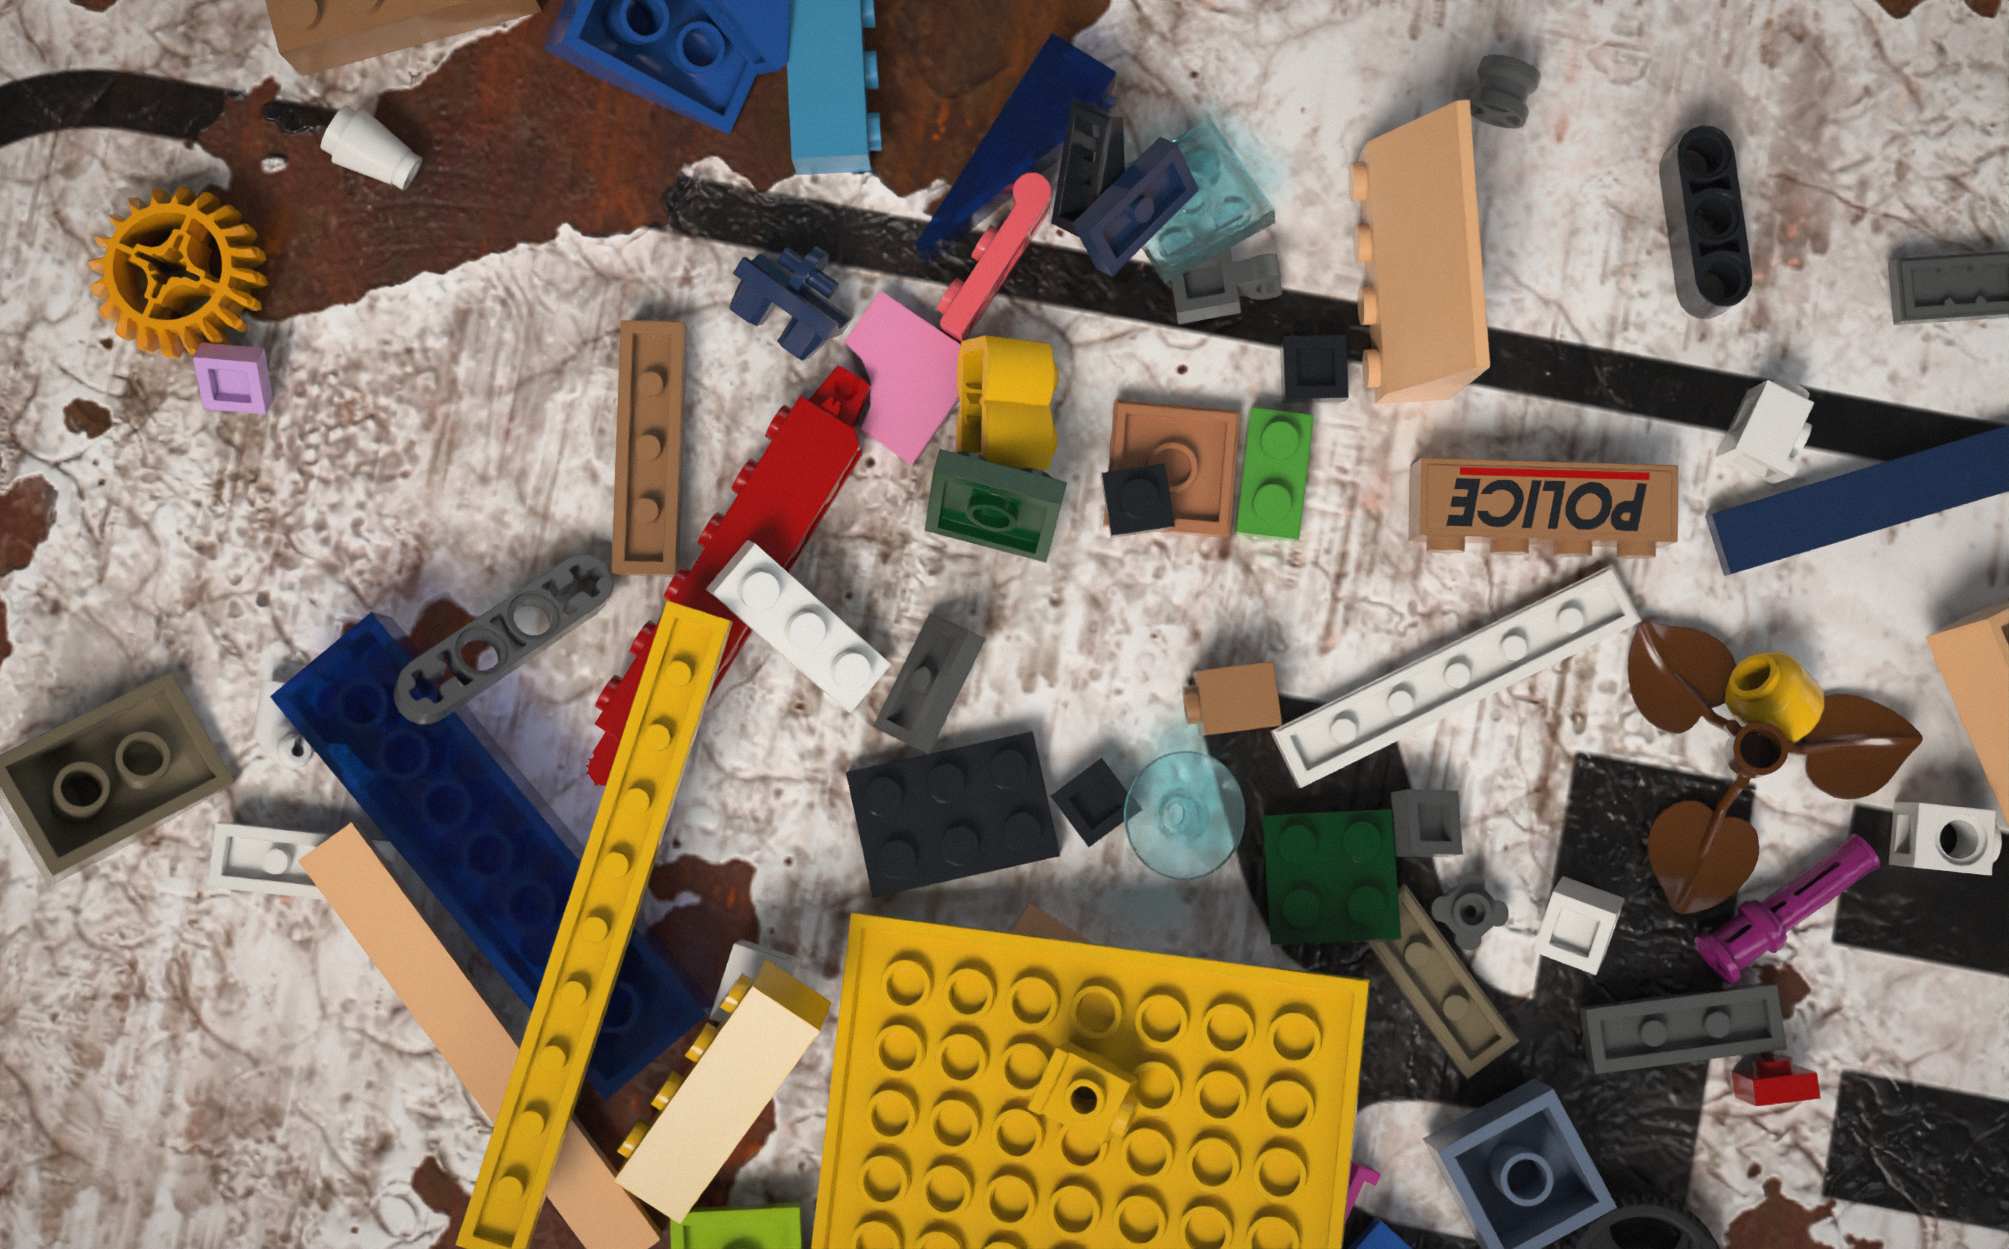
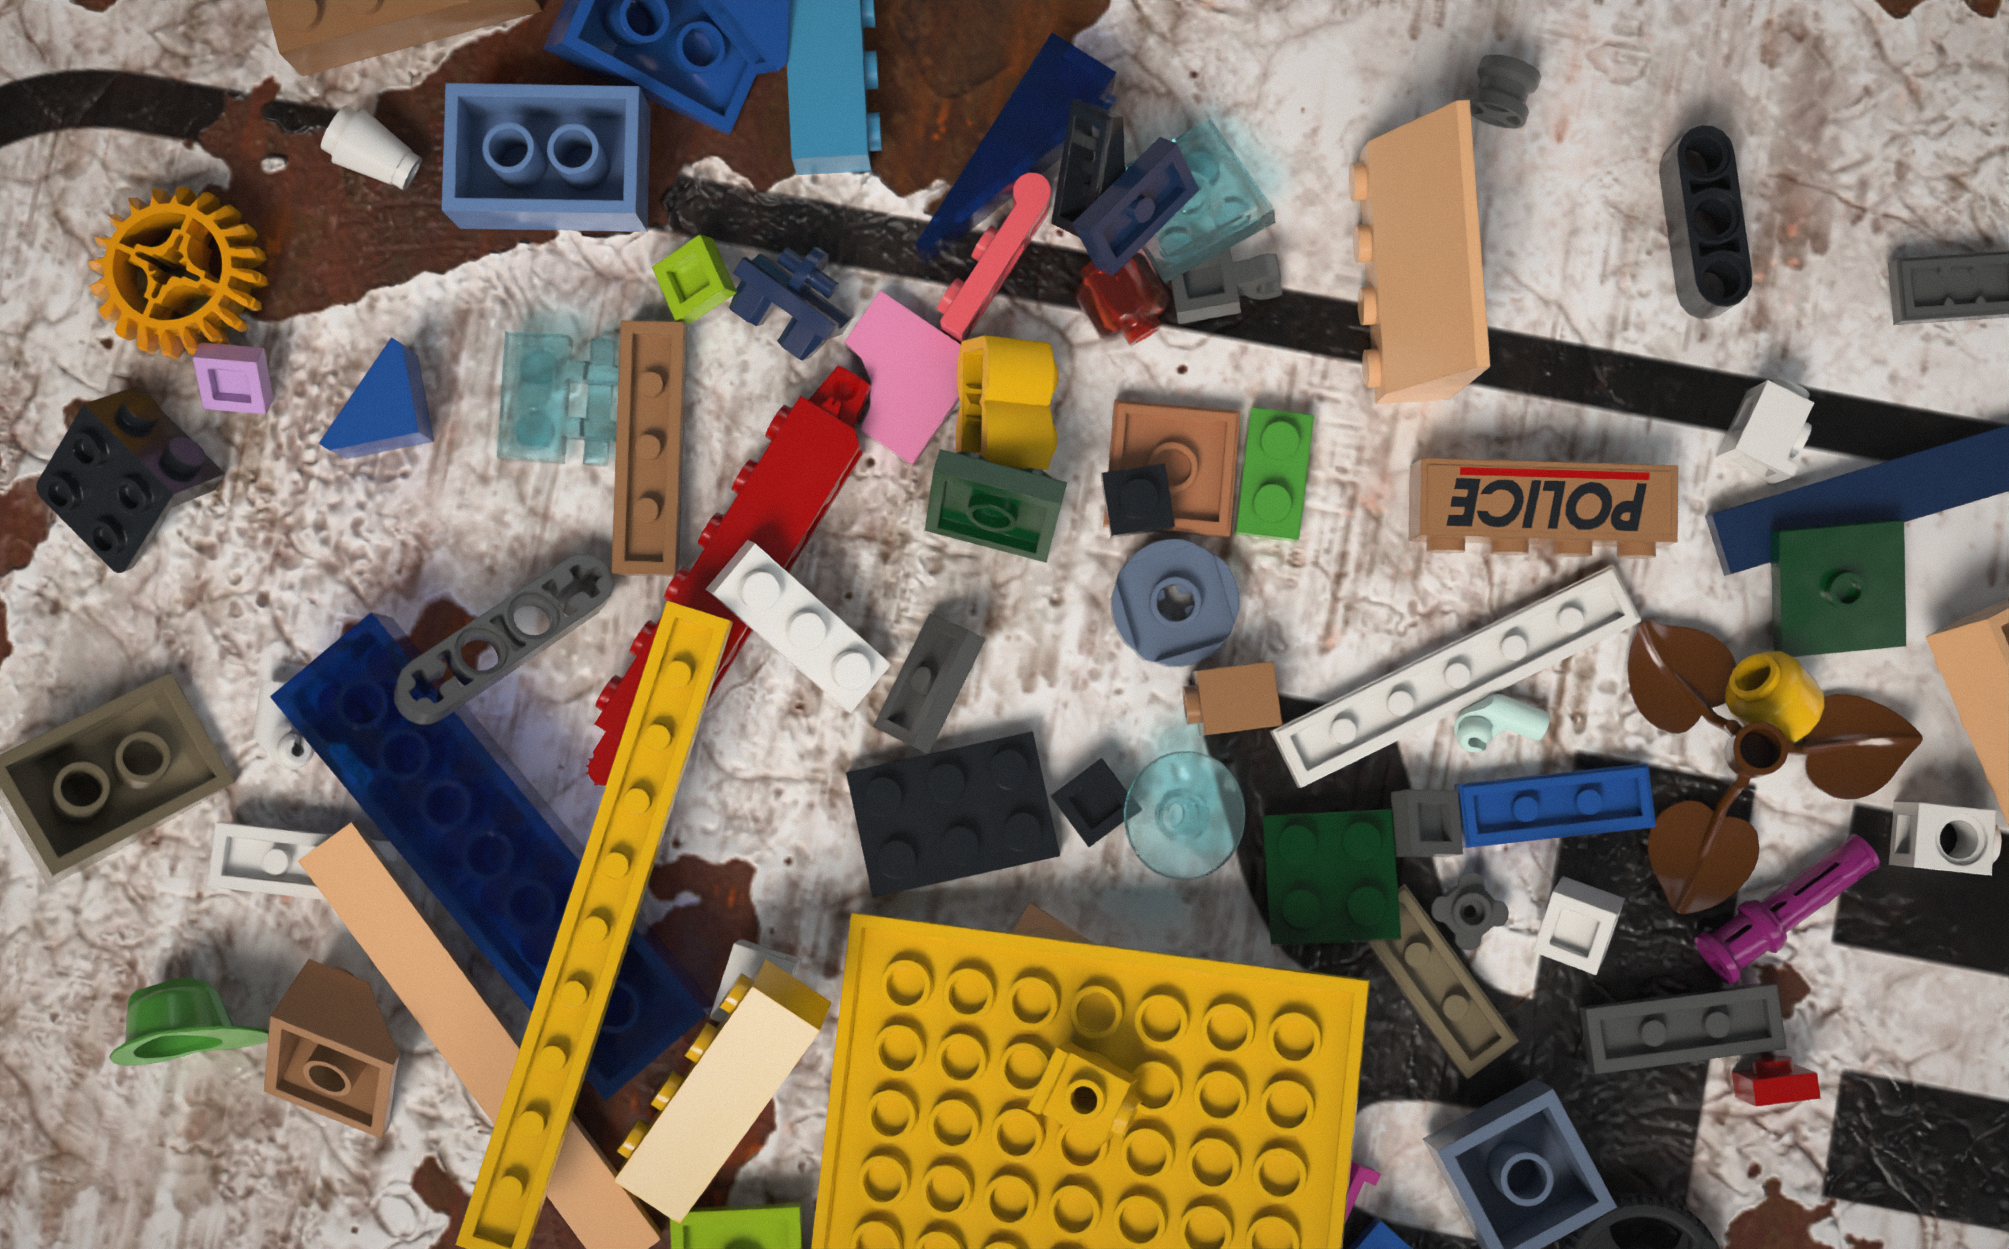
(123, 474): none -> black bracket
(179, 1021): none -> bright green piece
(332, 1049): none -> medium nougat slope
(385, 408): none -> blue slope
(537, 395): none -> clear light blue plate
(546, 157): none -> medium blue brick
(694, 279): none -> lime plate
(1124, 302): none -> clear red head
(1191, 571): none -> sand blue plate
(1314, 368): black plate -> none
(1493, 716): none -> light aqua arm
(1555, 805): none -> blue tile
(1838, 587): none -> dark green plate

